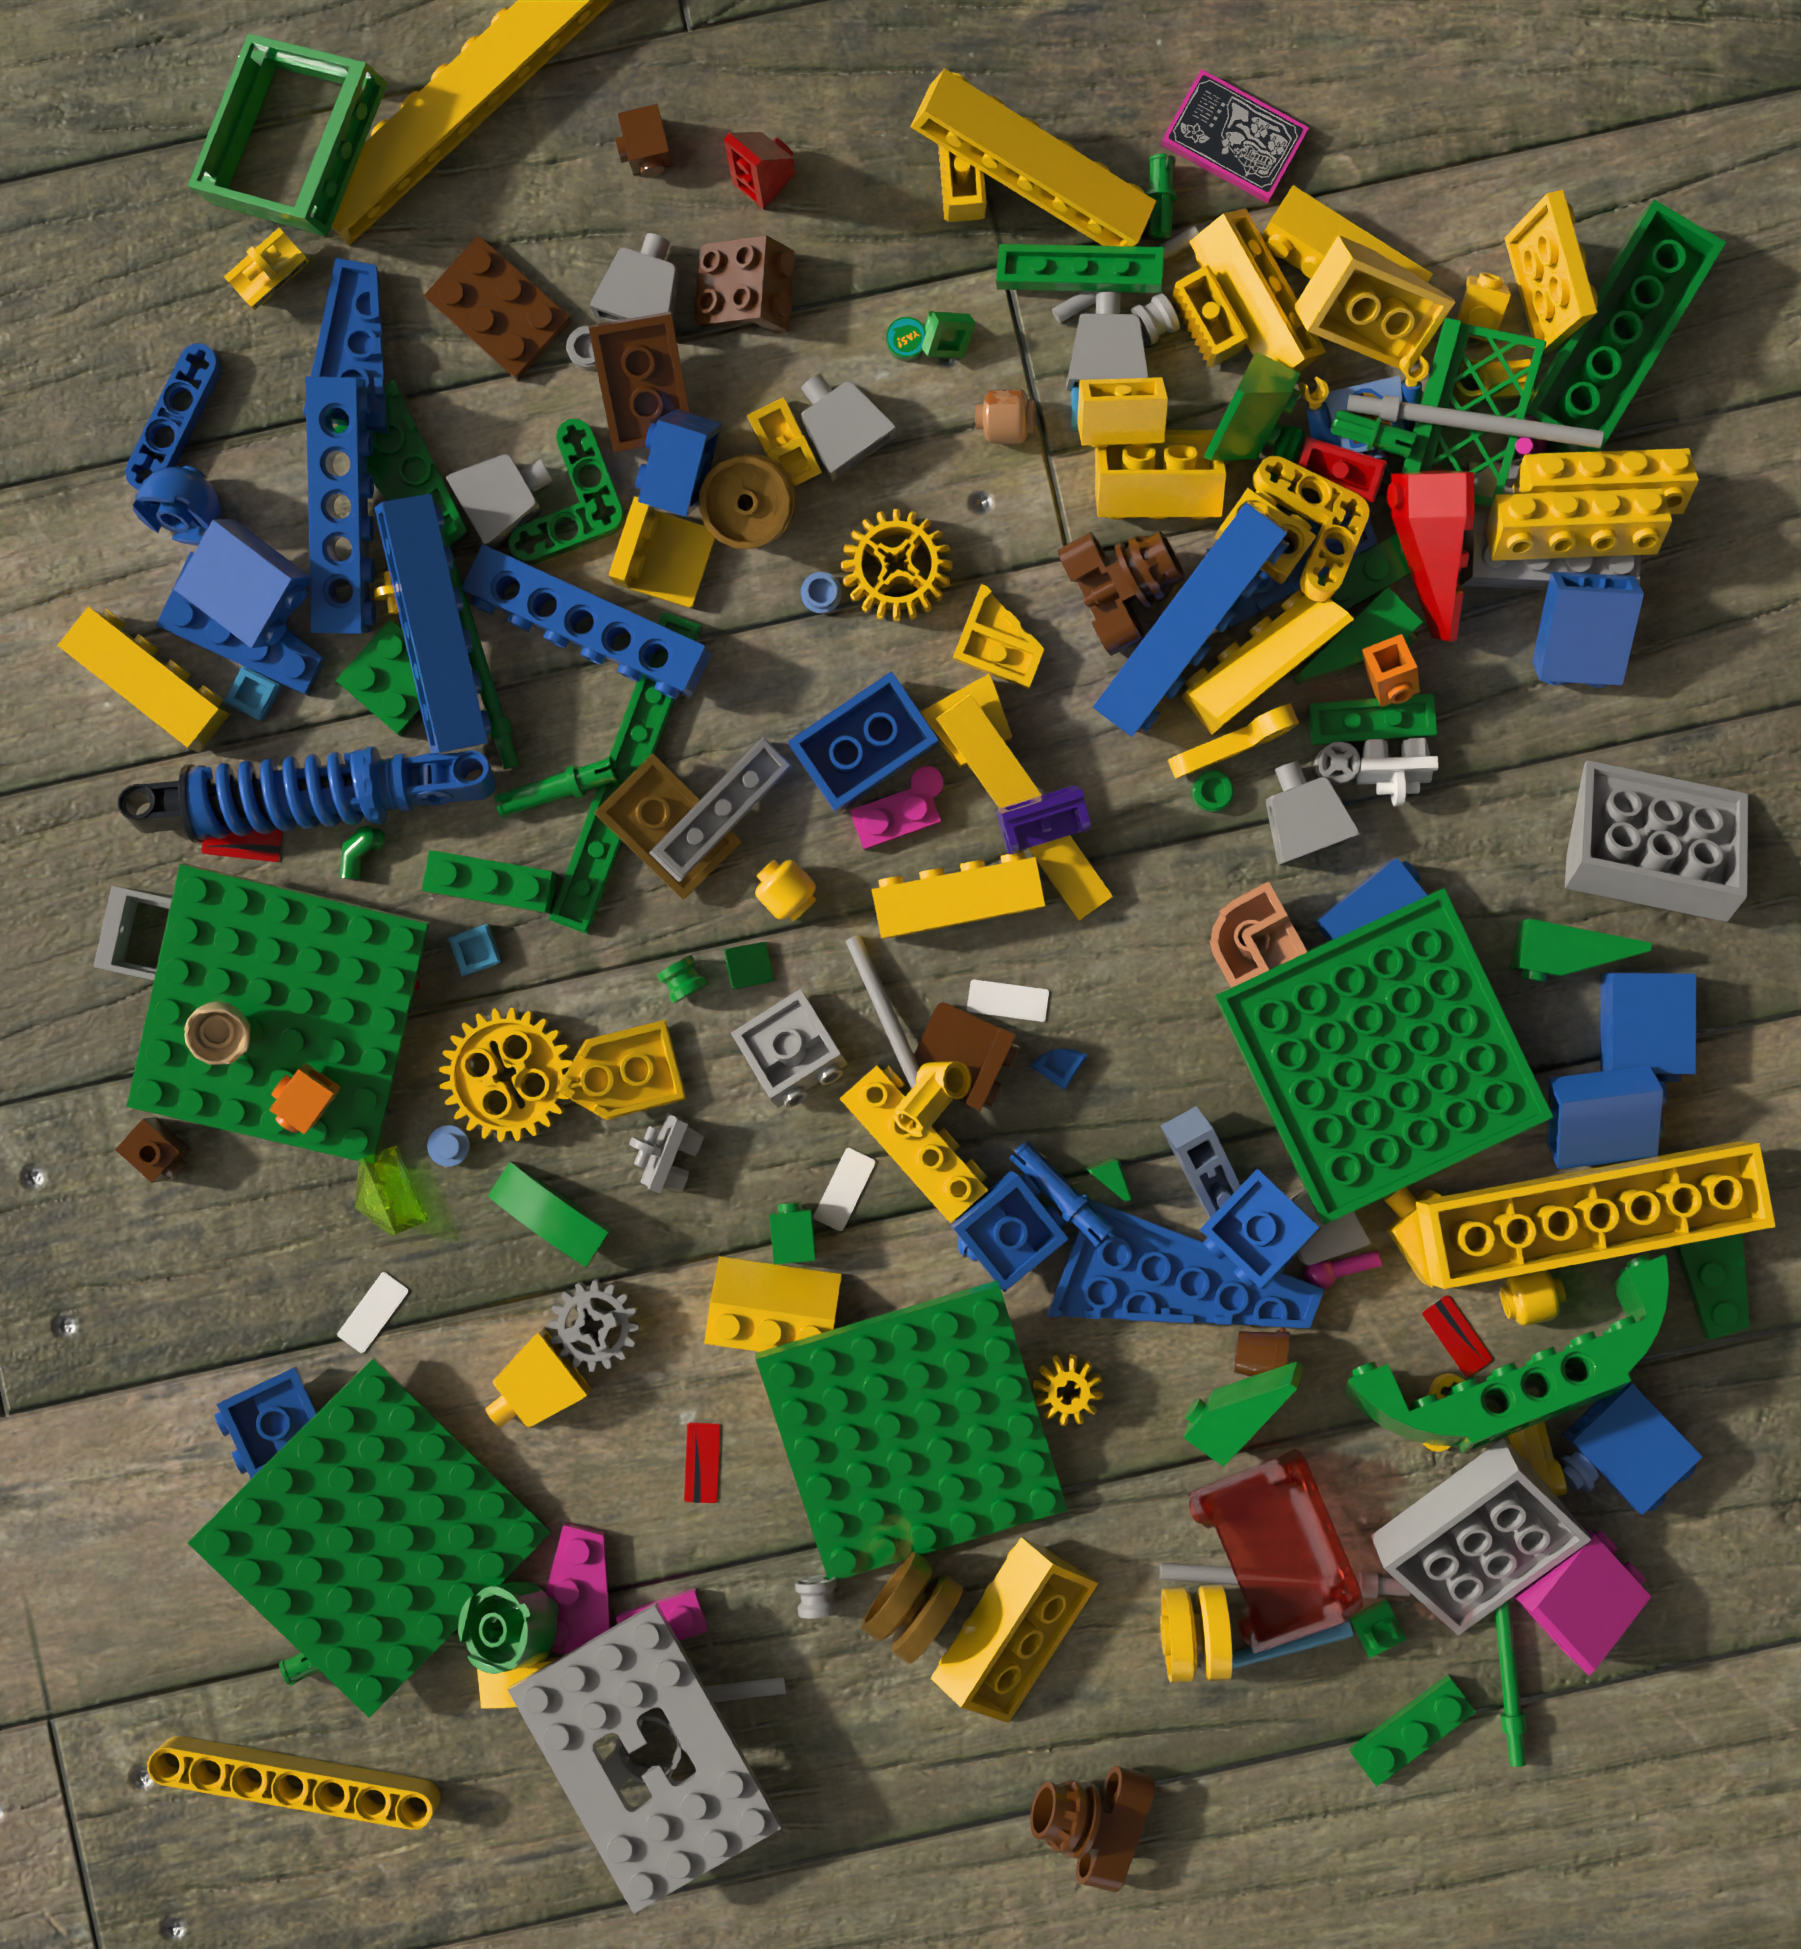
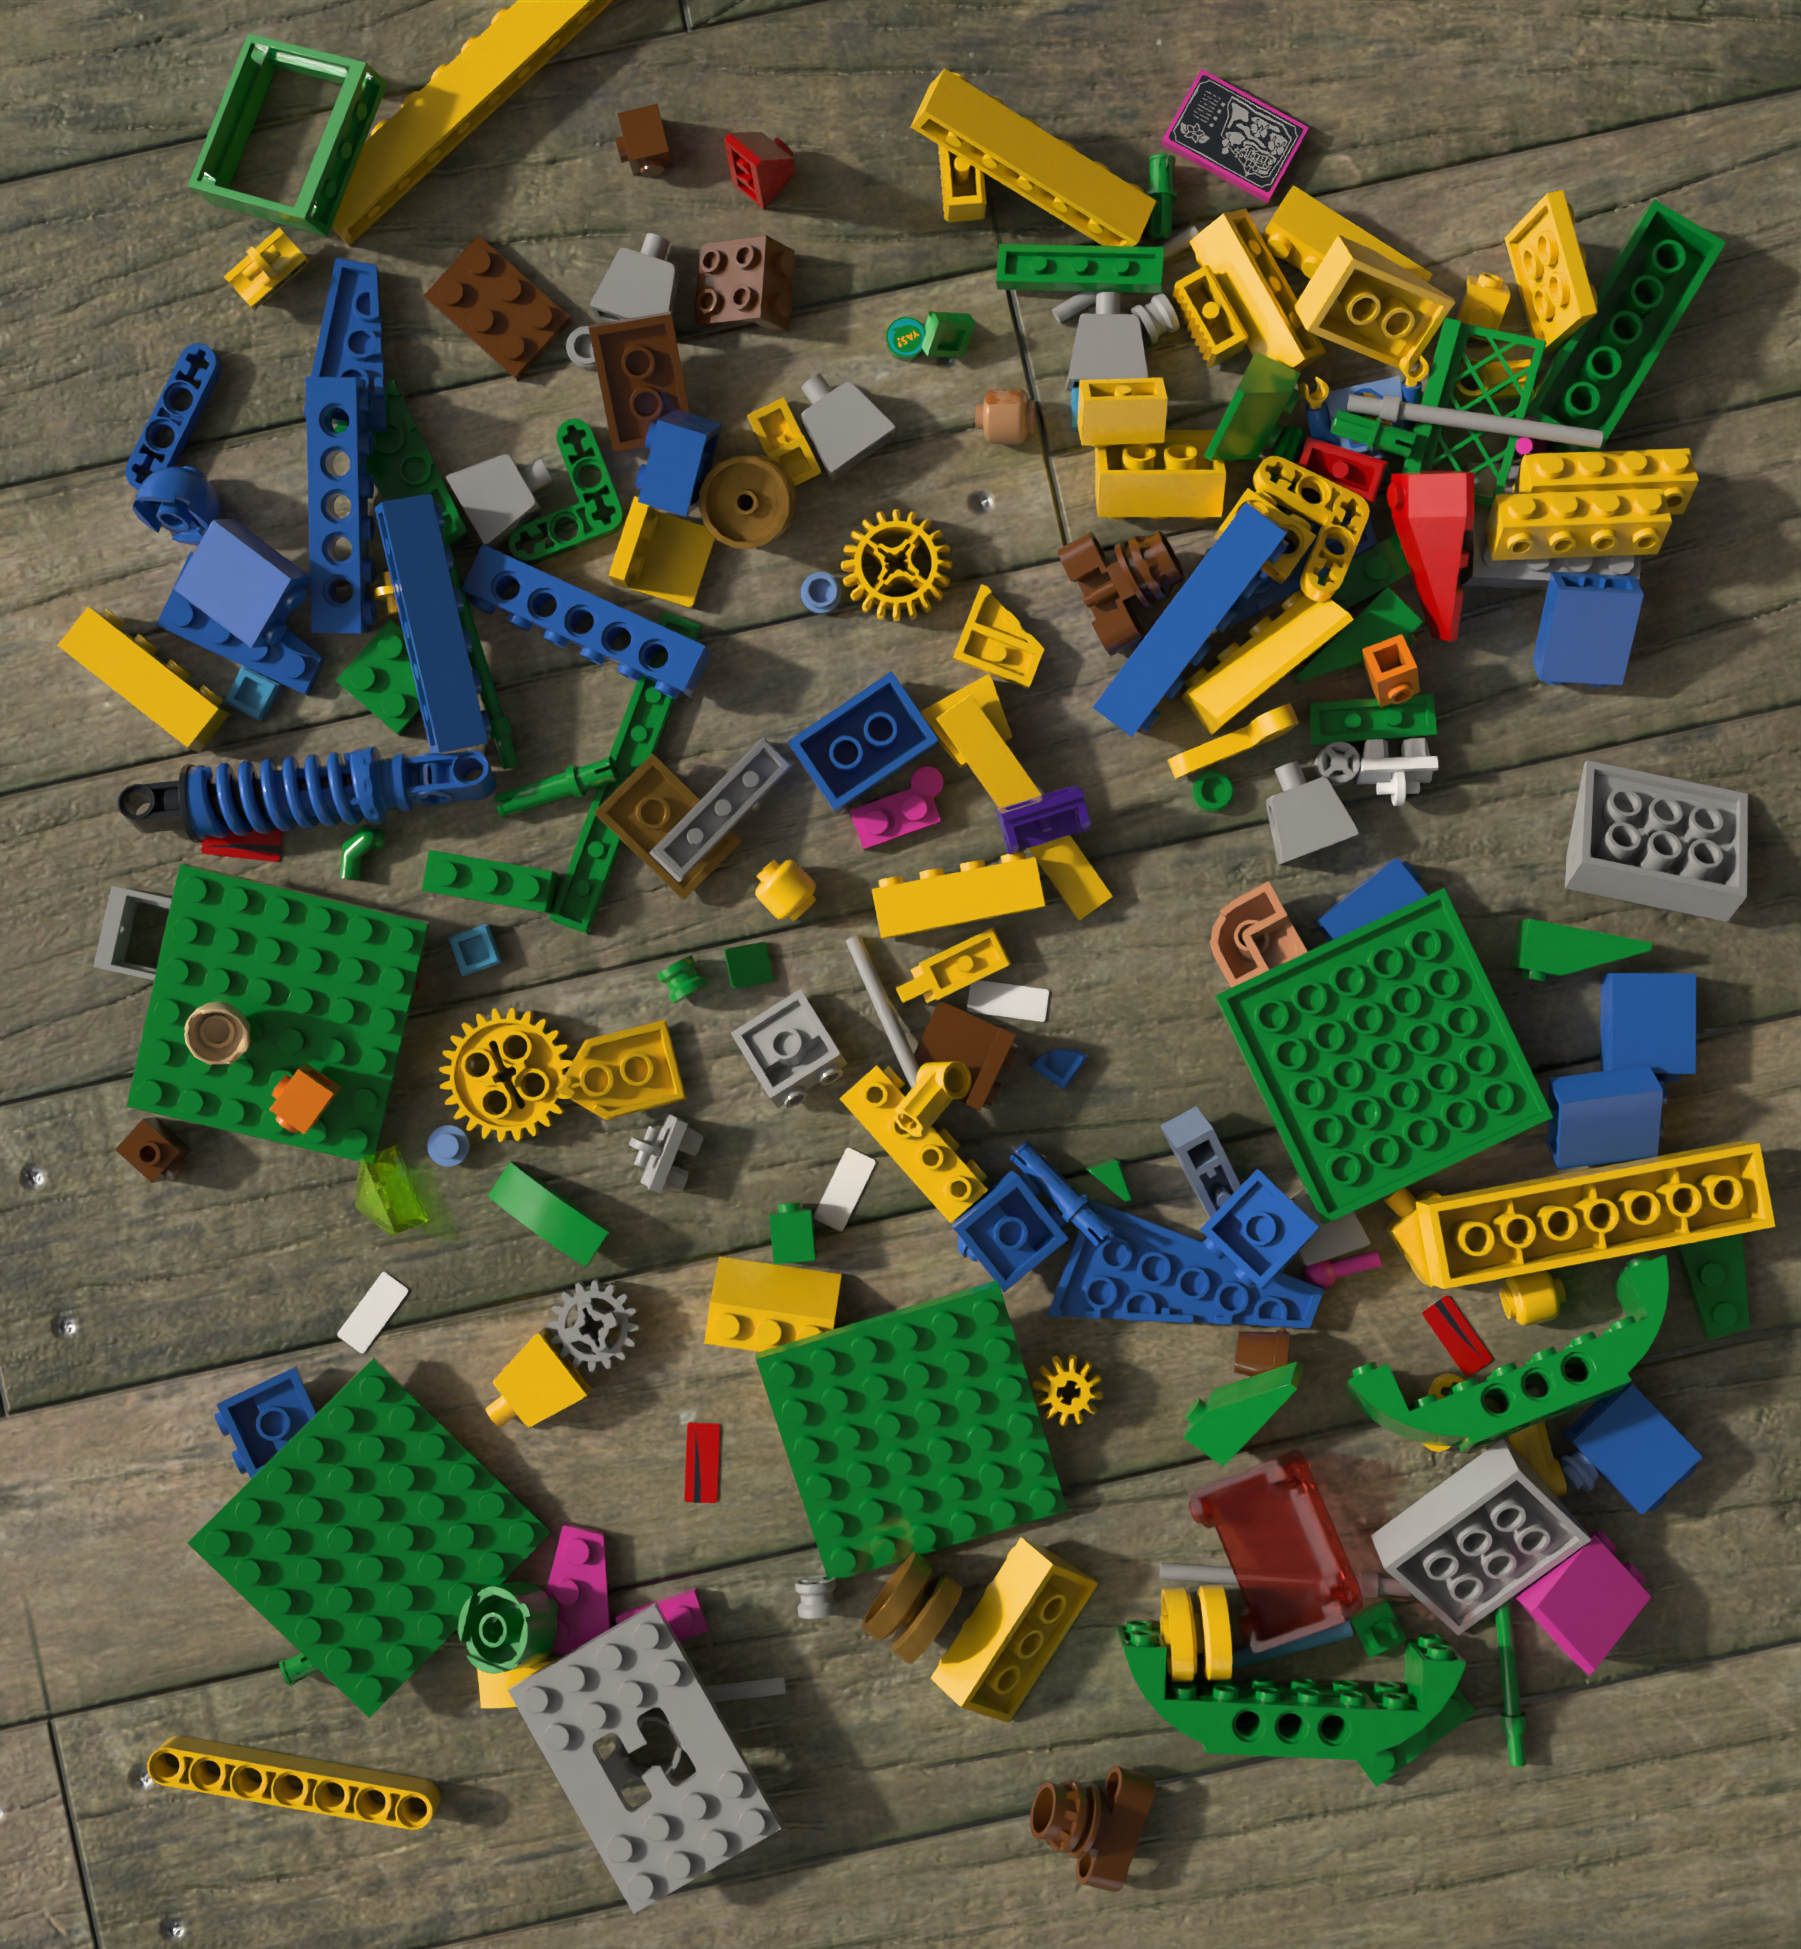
(956, 968): none -> yellow hinge
(1320, 1720): none -> green slope

